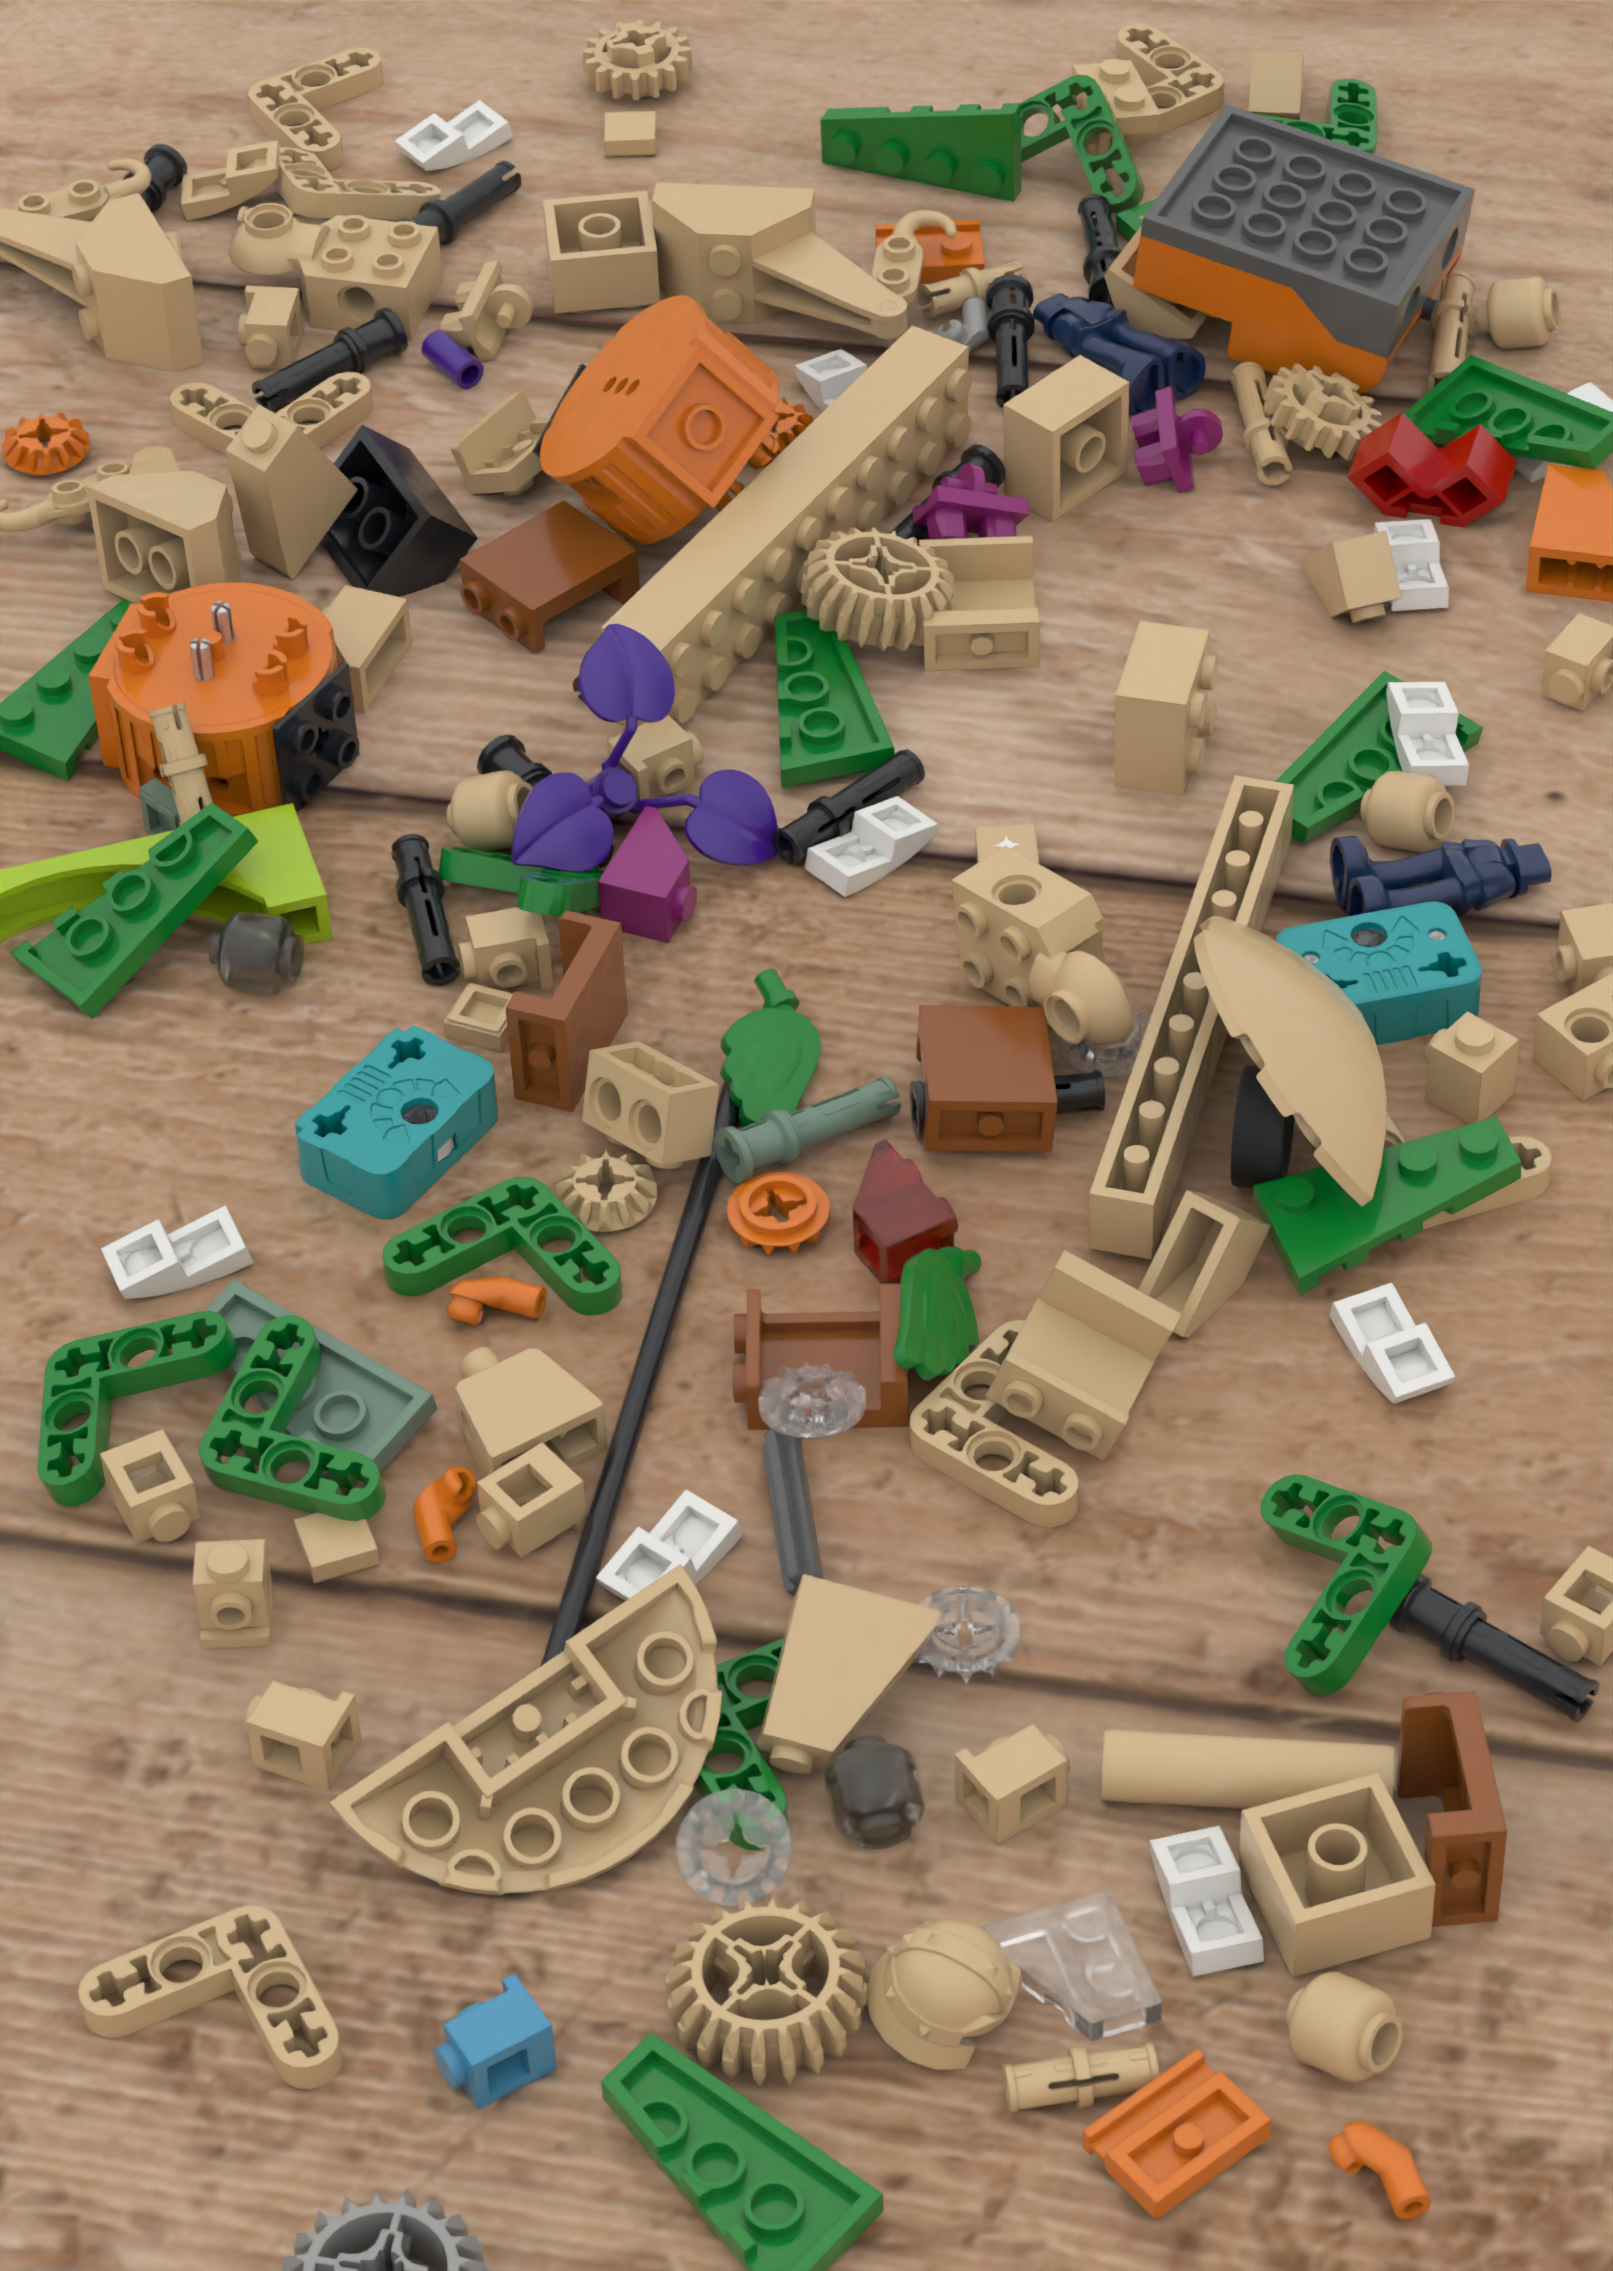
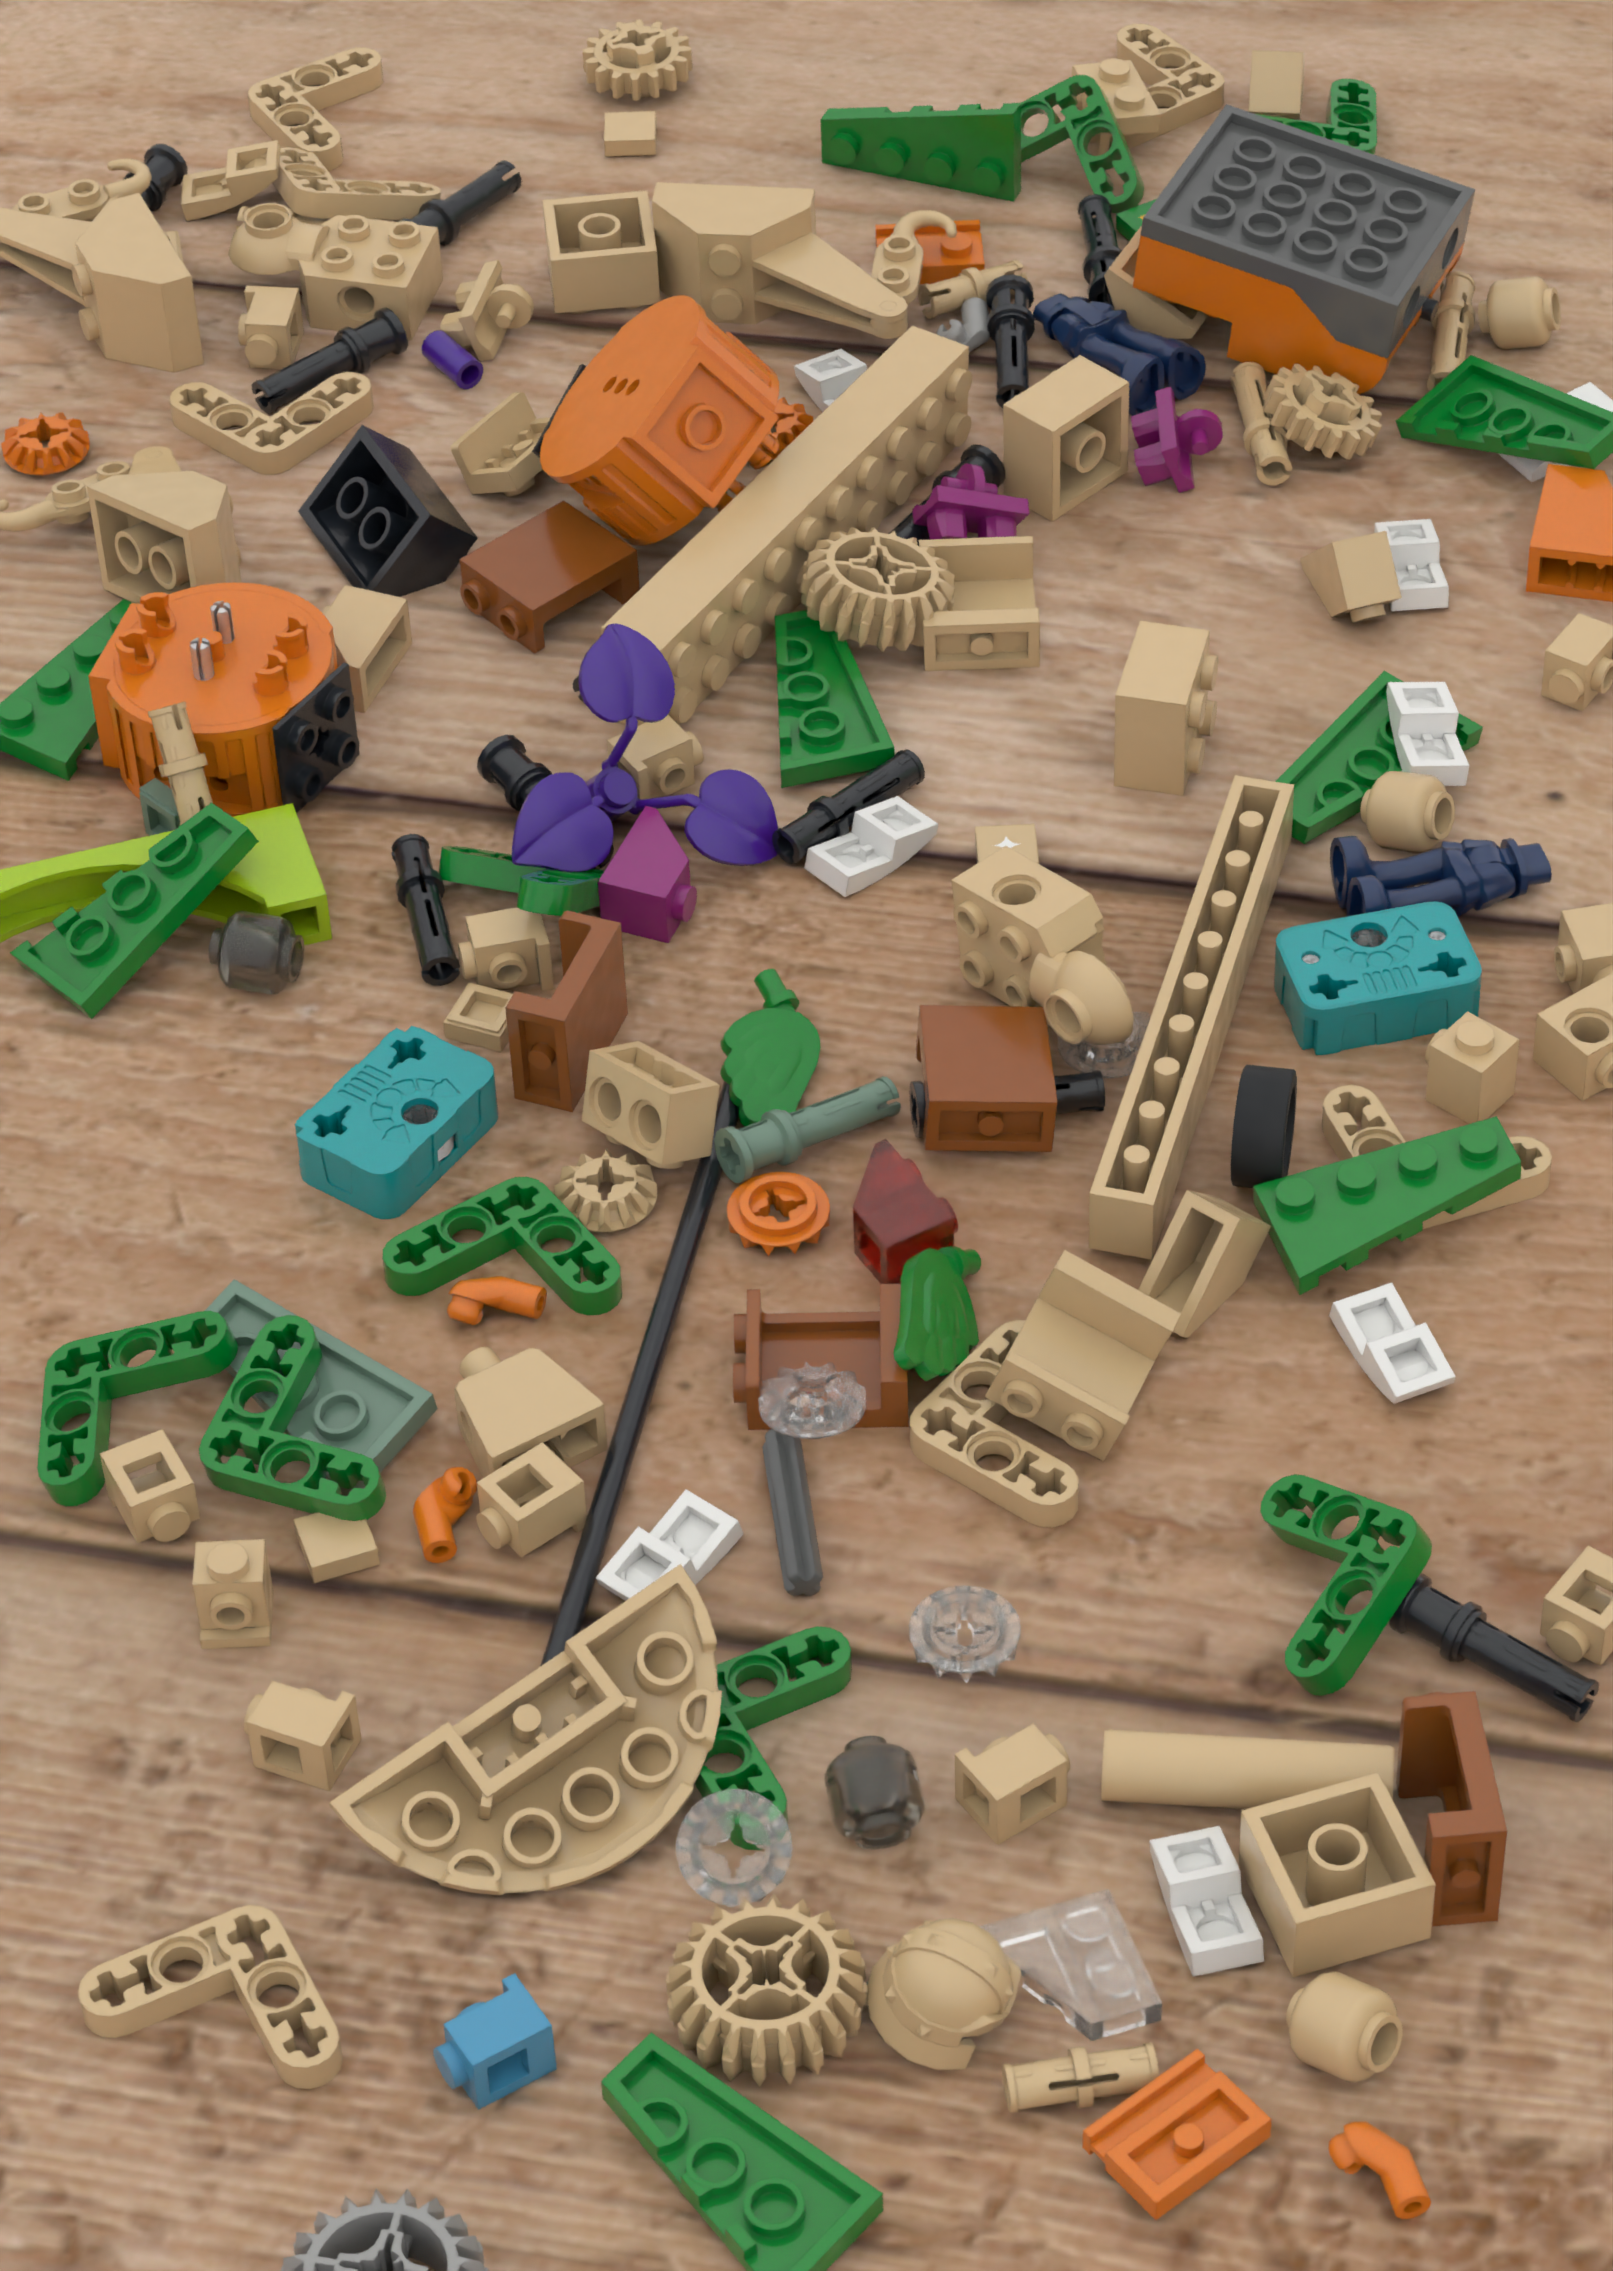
(164, 1263): white slope -> none
(284, 490): tan slope -> none
(467, 136): white slope -> none
(487, 809): tan head -> none
(835, 1668): tan slope -> none
(1308, 1044): tan brick -> none
(1409, 474): red brick -> none

